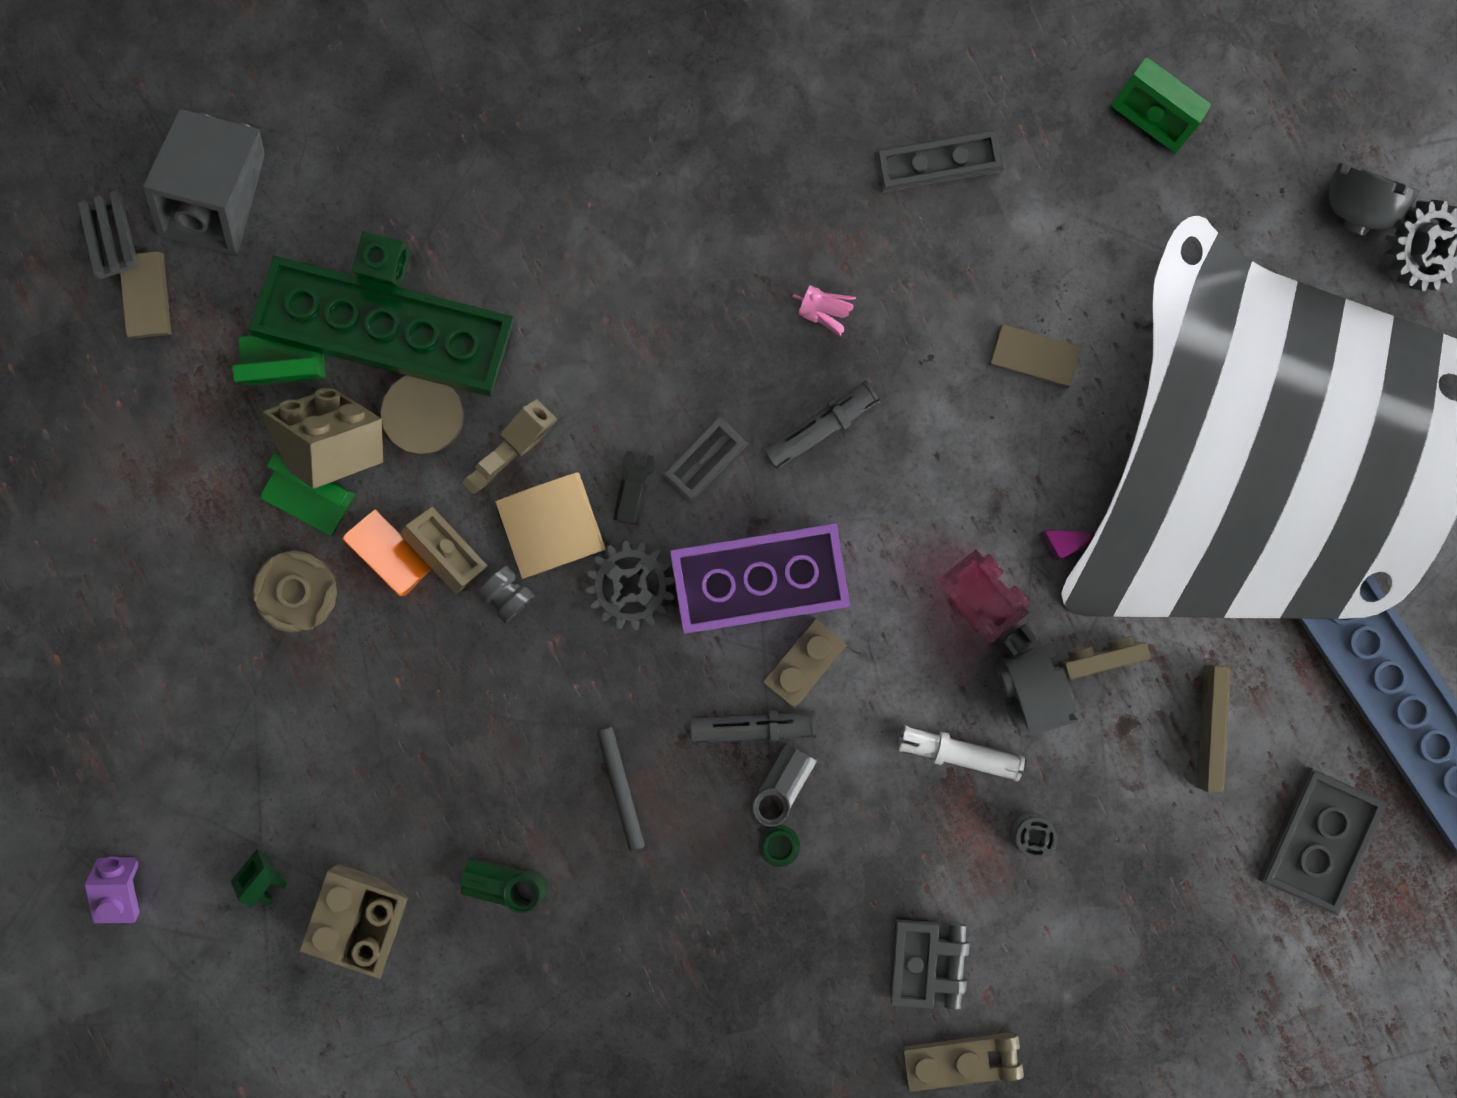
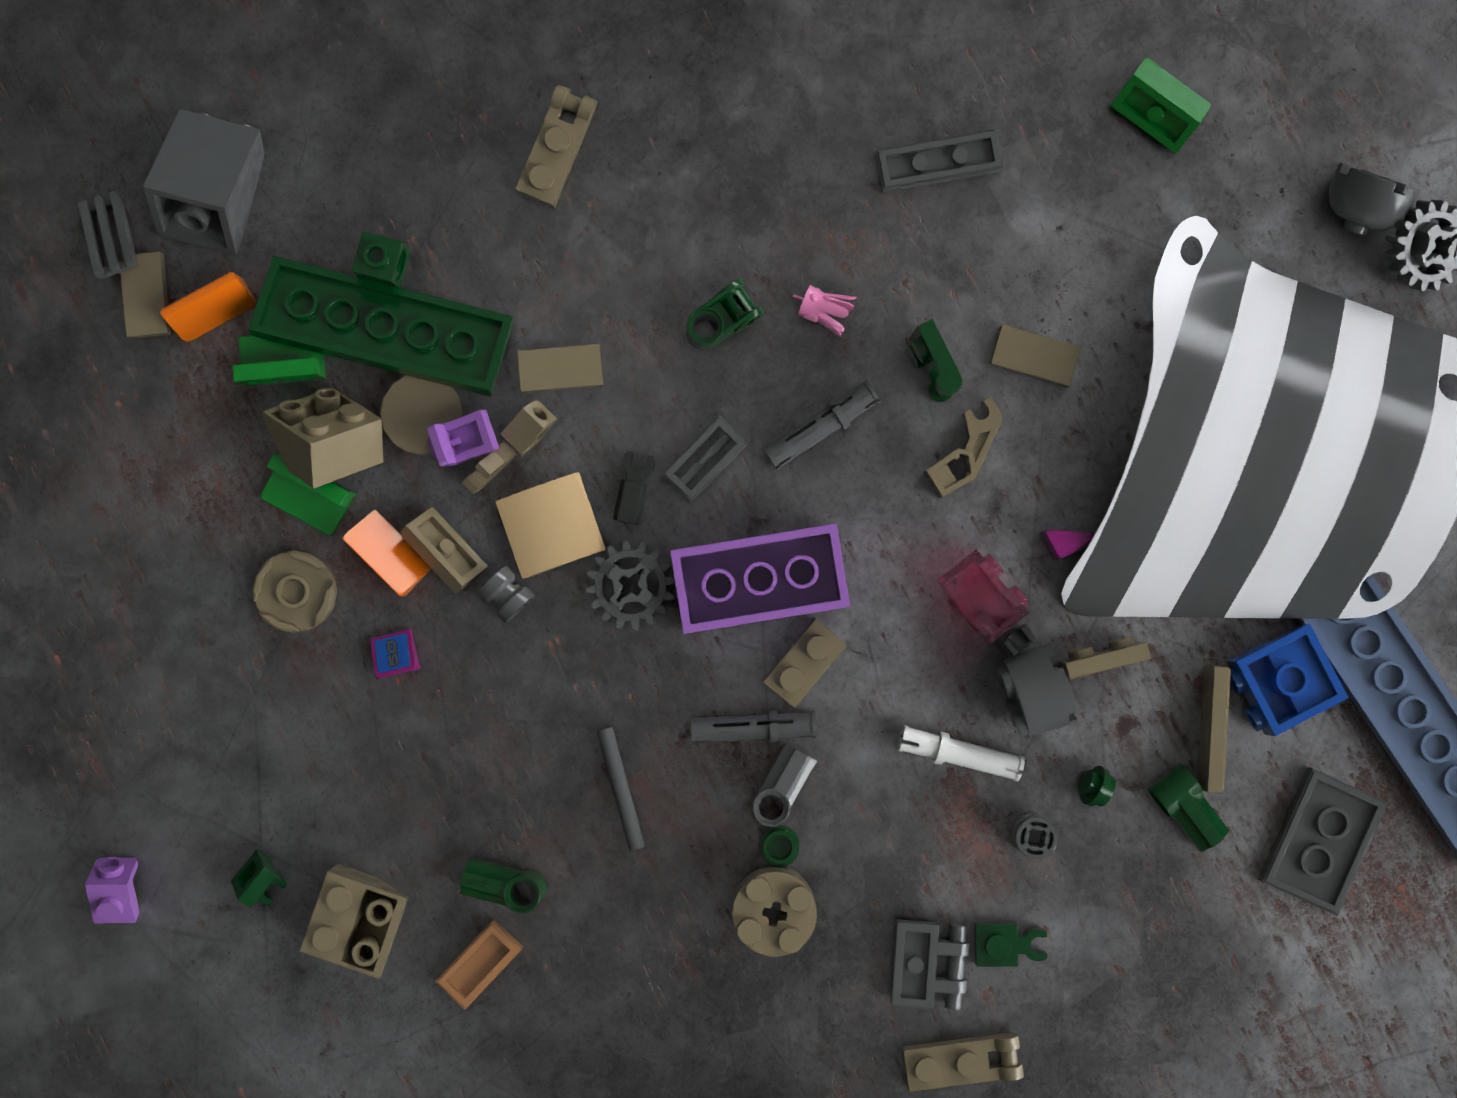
(209, 307): none -> orange slope
(394, 654): none -> slope
(462, 439): none -> medium lavender bracket
(479, 964): none -> medium nougat tile
(556, 147): none -> dark tan plate
(560, 368): none -> dark tan tile
(725, 315): none -> dark green piece
(789, 929): none -> dark tan brick
(932, 353): none -> dark green plate
(980, 437): none -> dark tan piece
(999, 944): none -> dark green plate
(1096, 787): none -> dark green plate
(1183, 799): none -> dark green piece
(1285, 681): none -> blue plate

